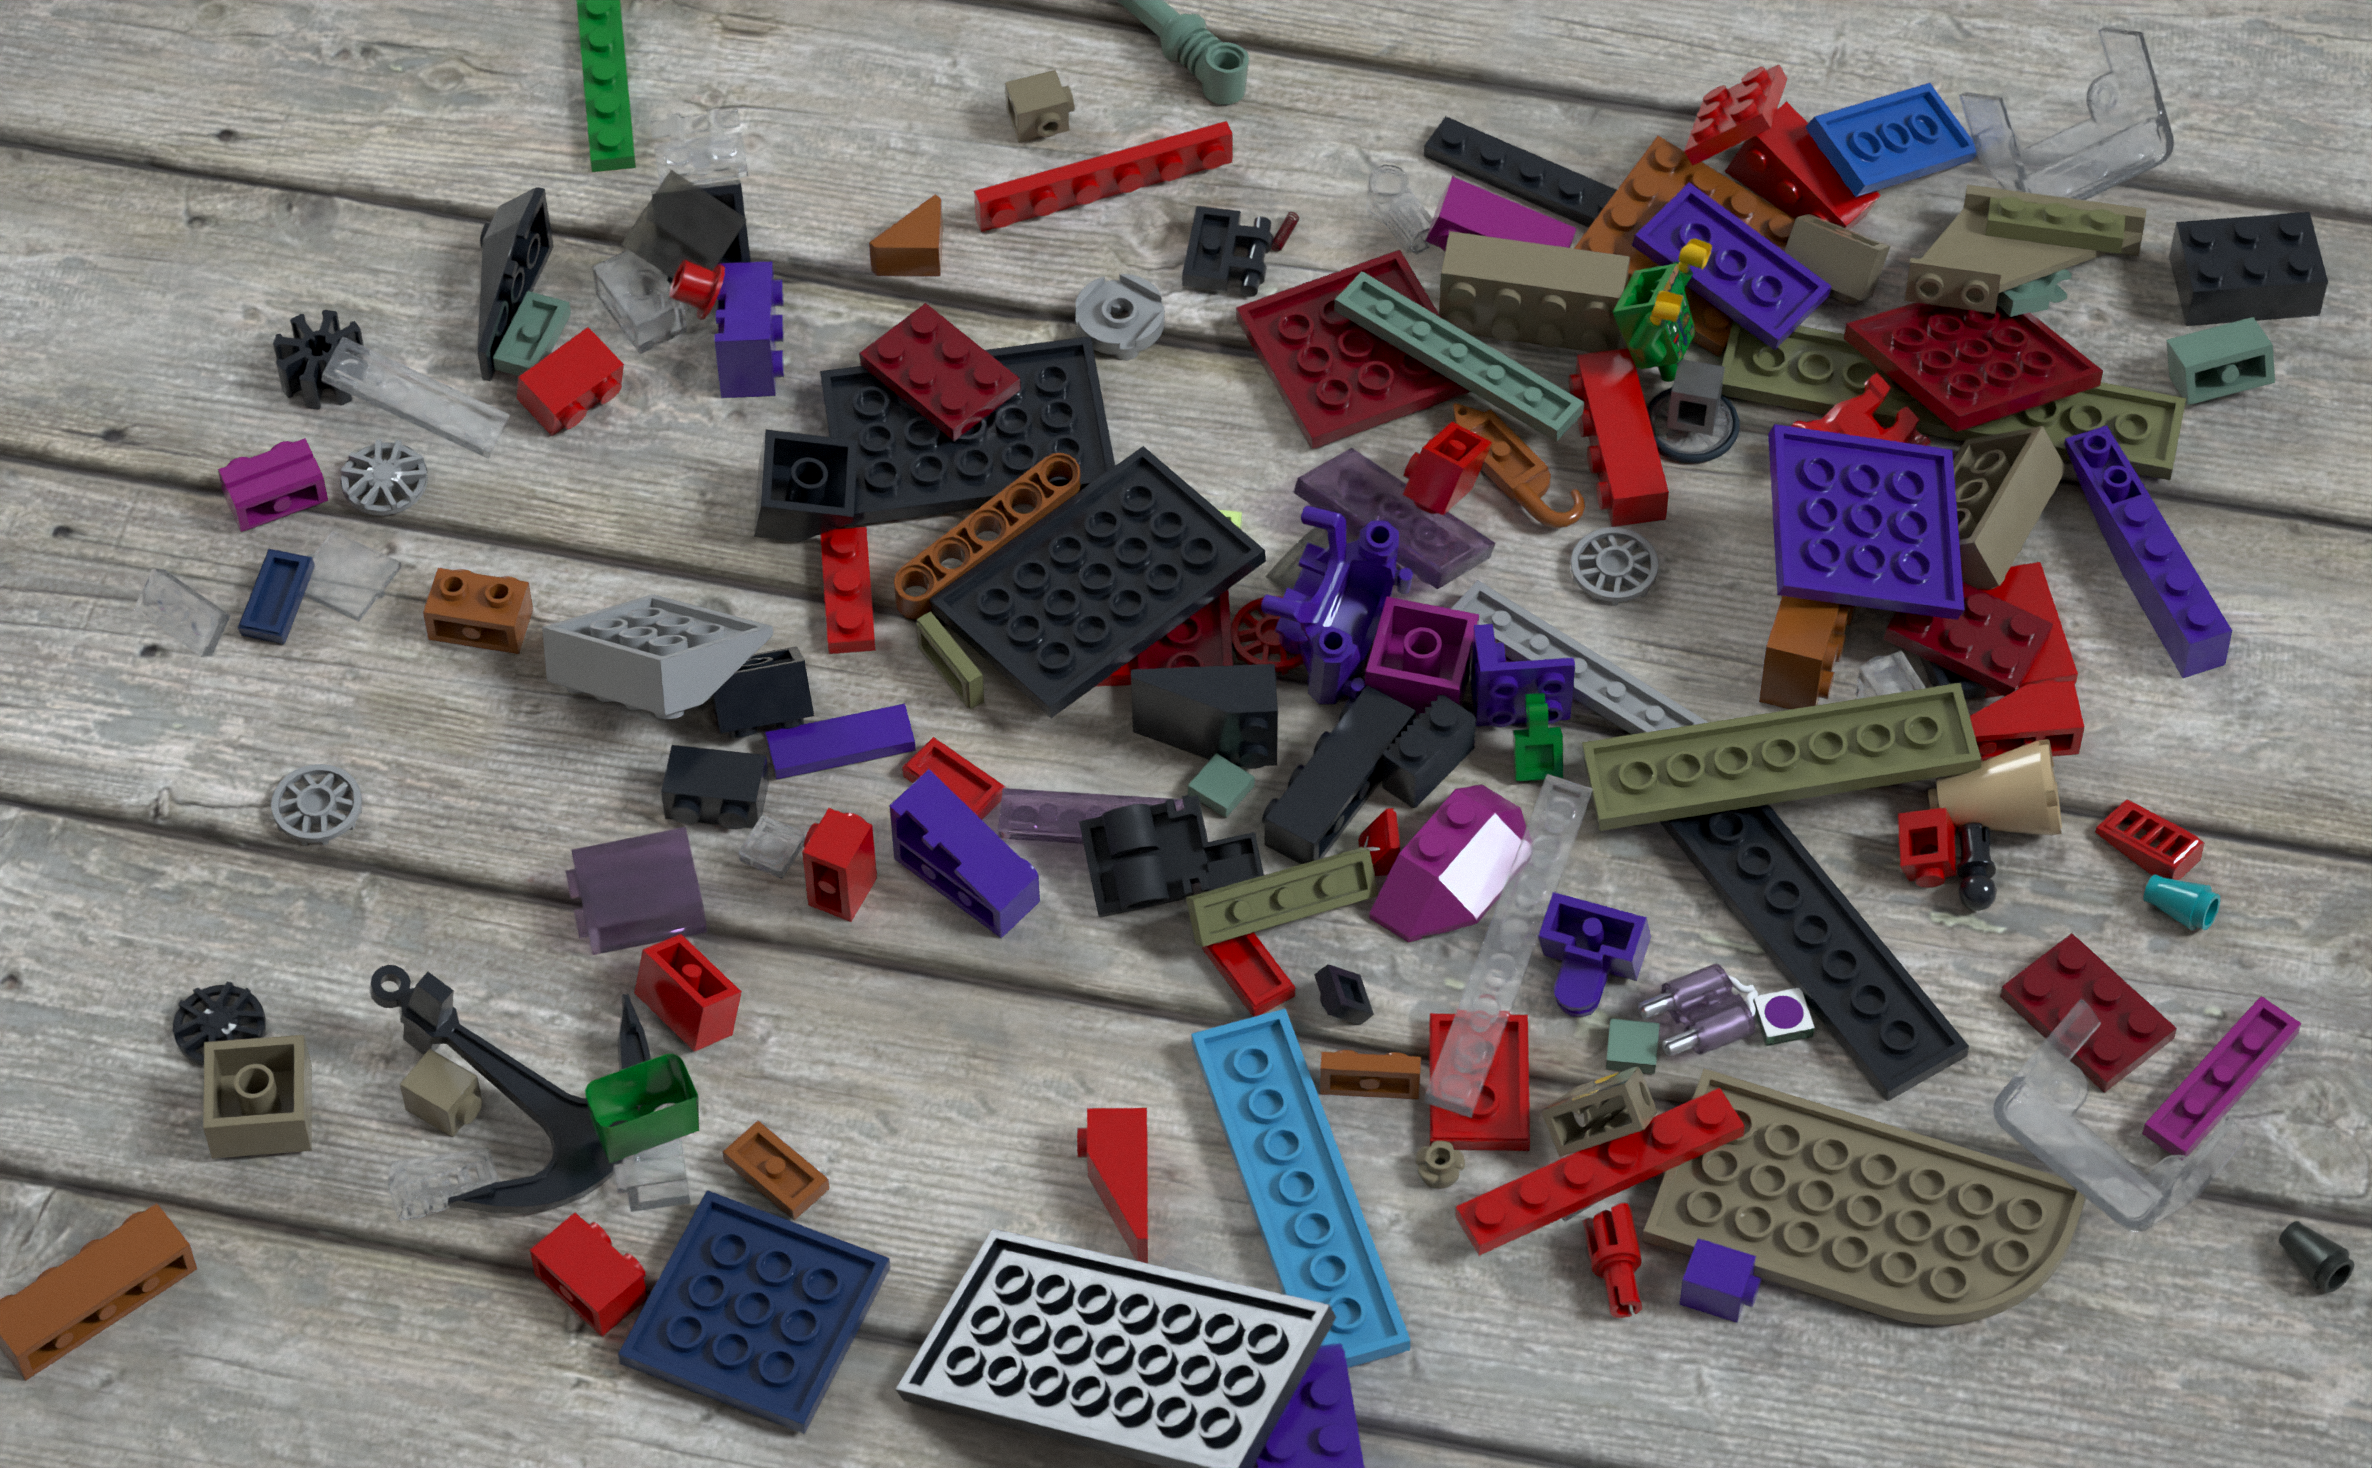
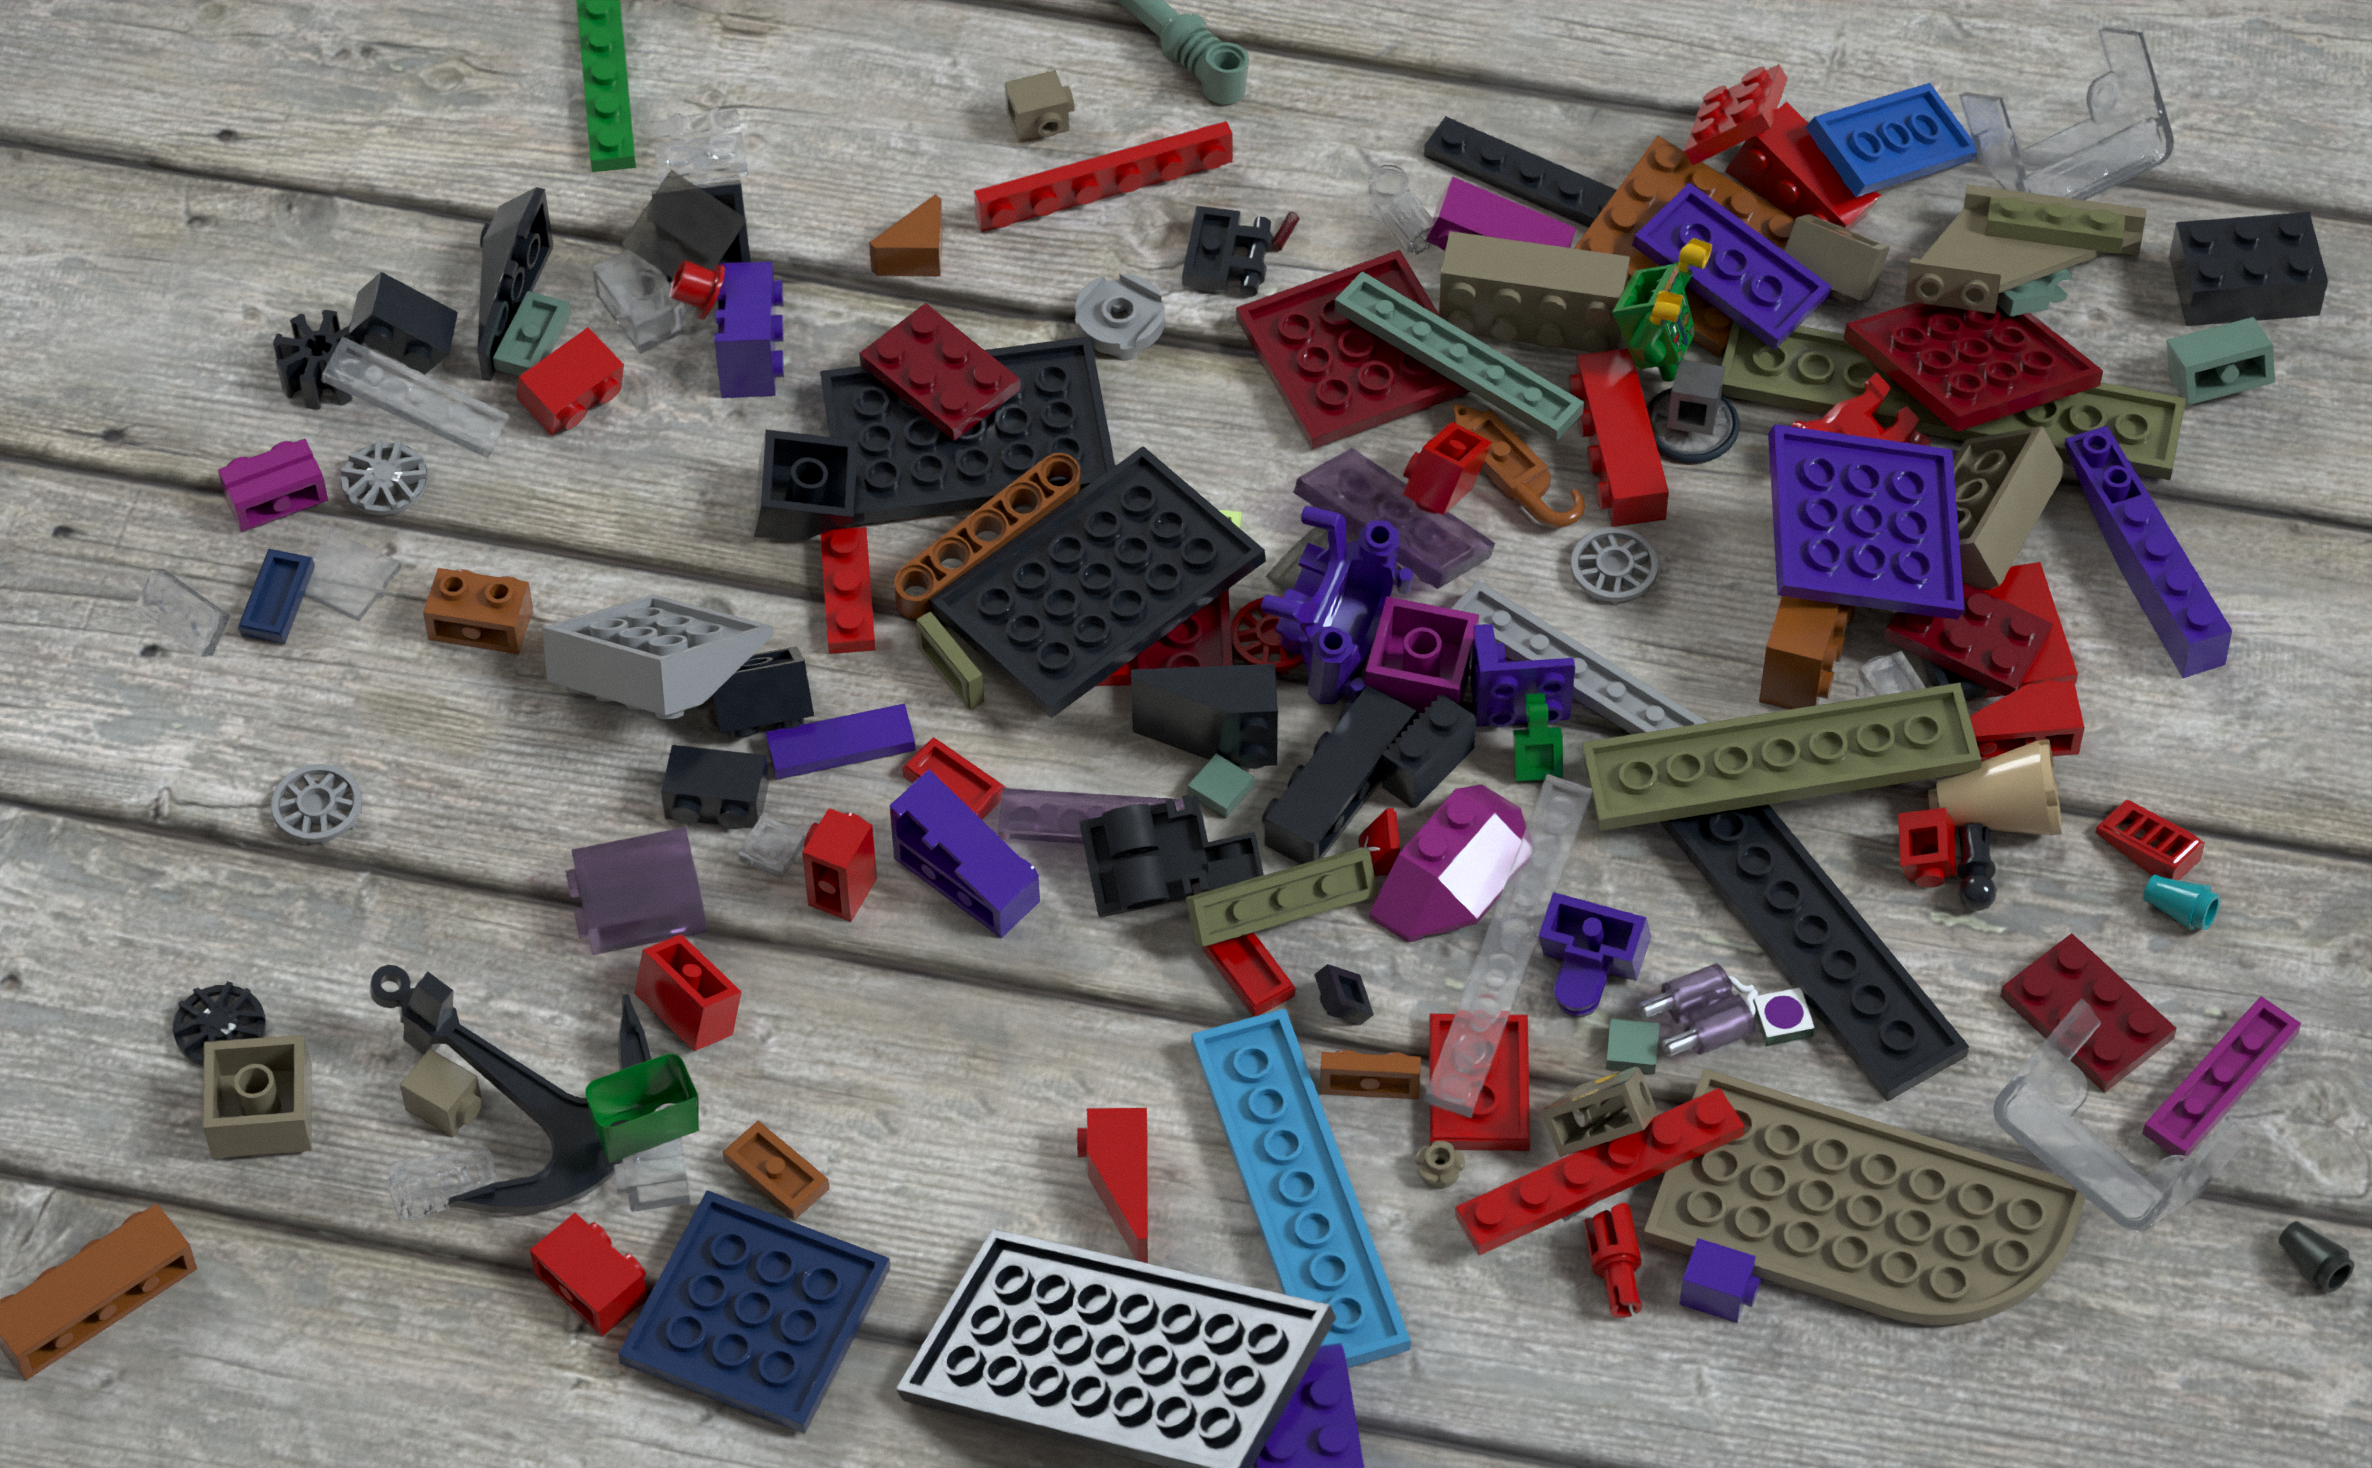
(403, 323): none -> black brick

